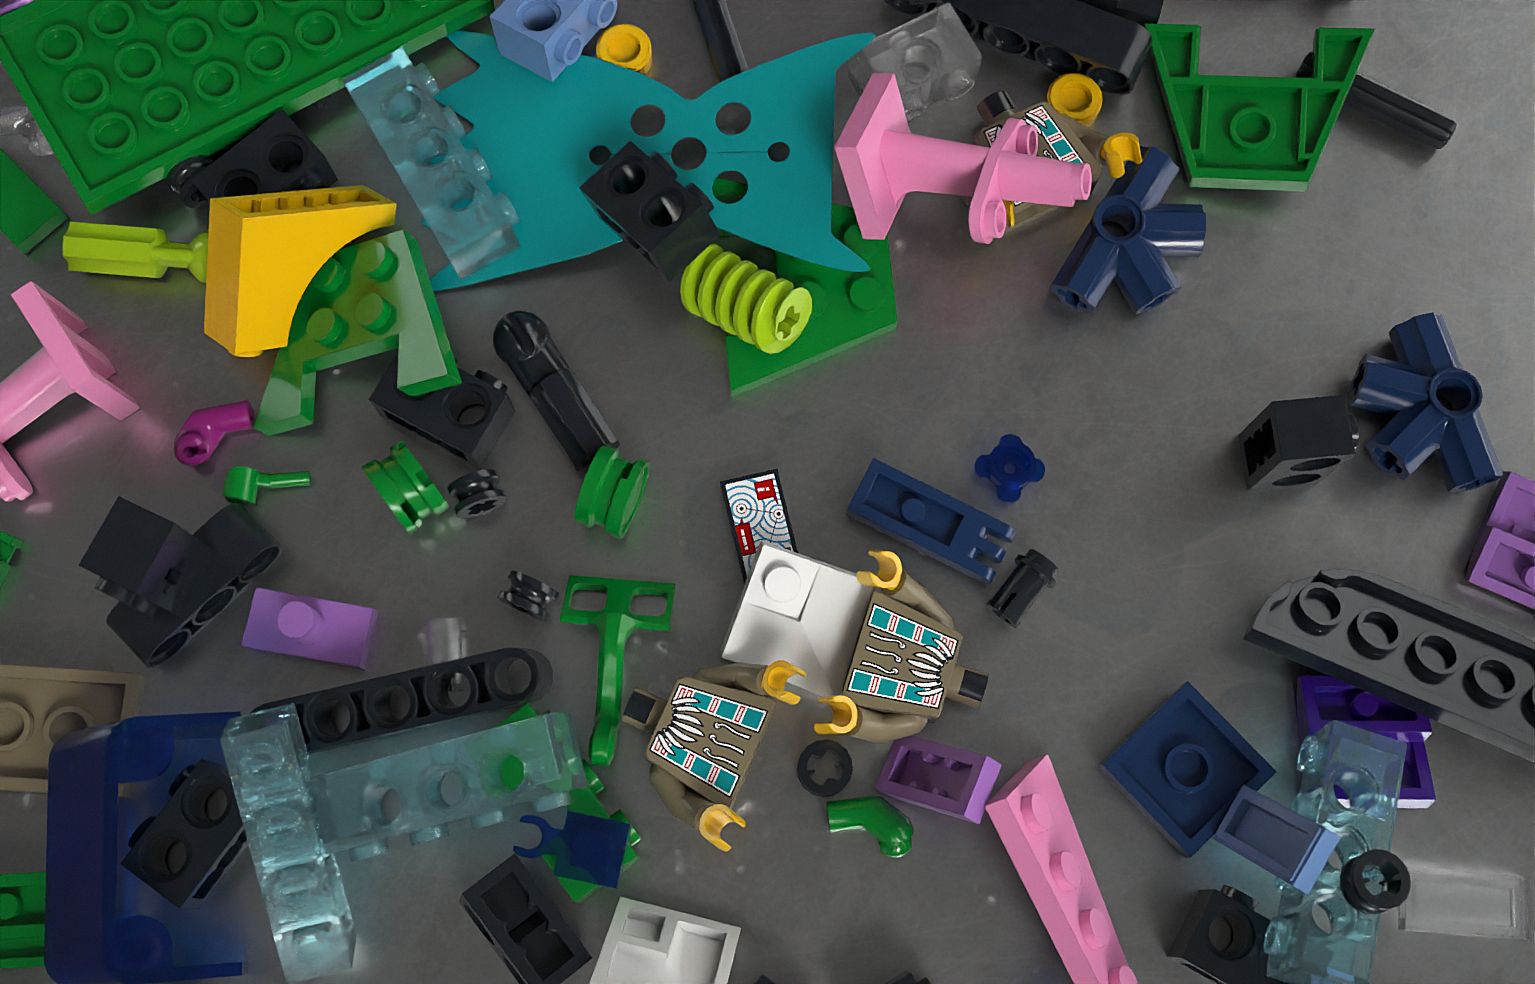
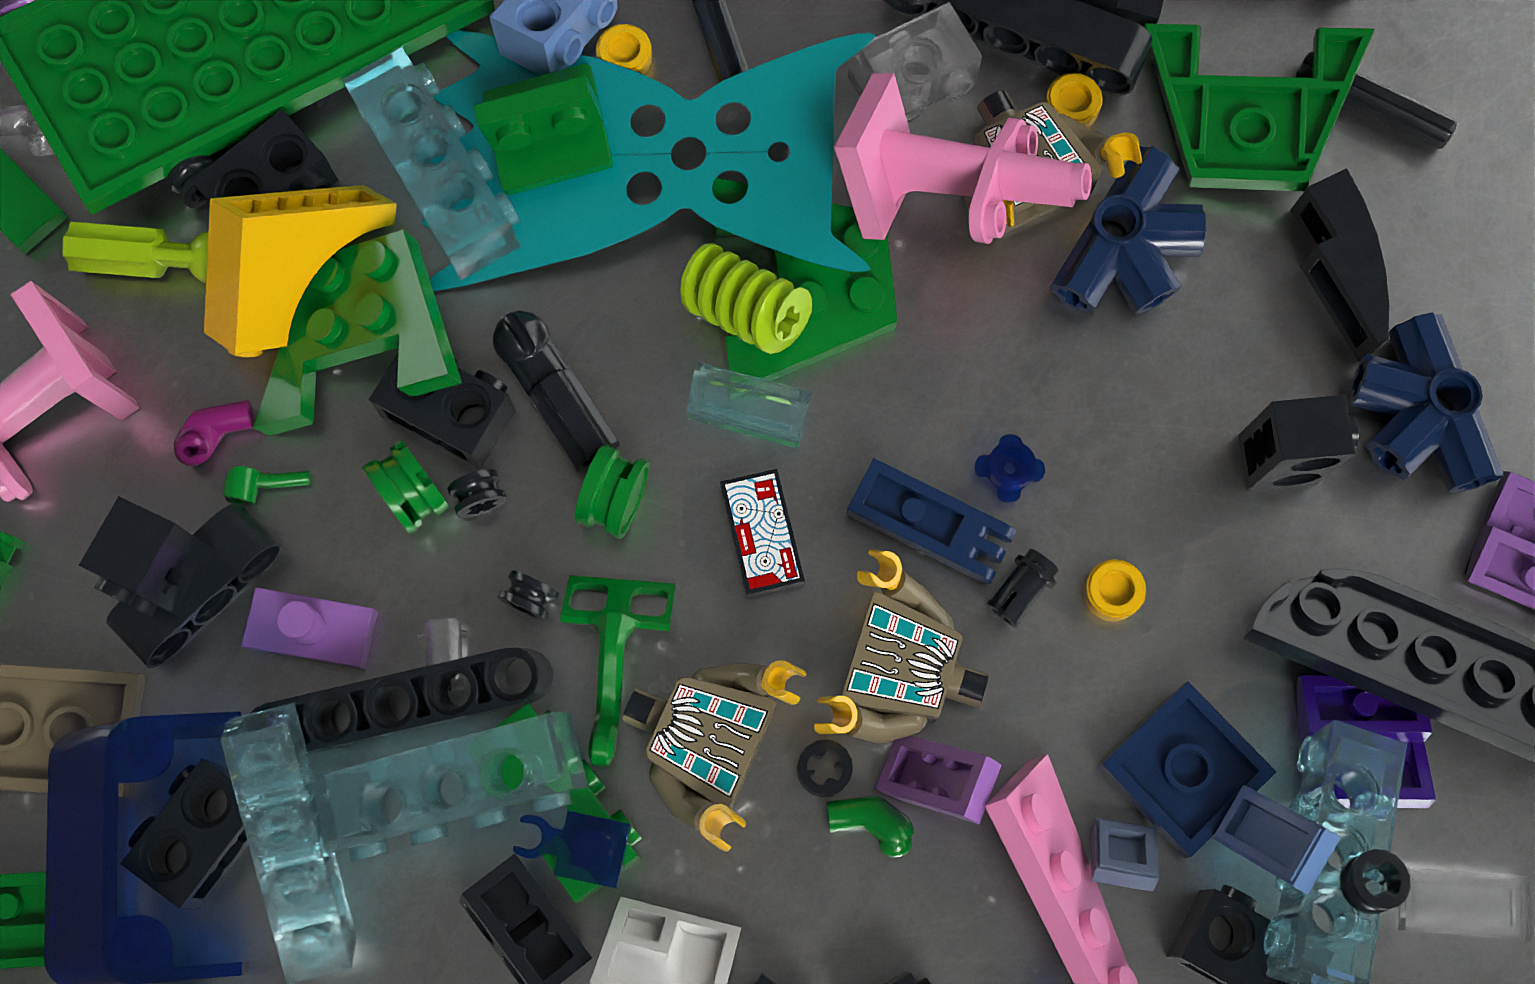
(545, 129): none -> green bracket
(651, 209): black brick -> none
(748, 405): none -> clear light blue tile
(799, 615): white plate -> none
(1114, 590): none -> yellow tile
(1124, 854): none -> sand blue tile
(1345, 261): none -> black slope

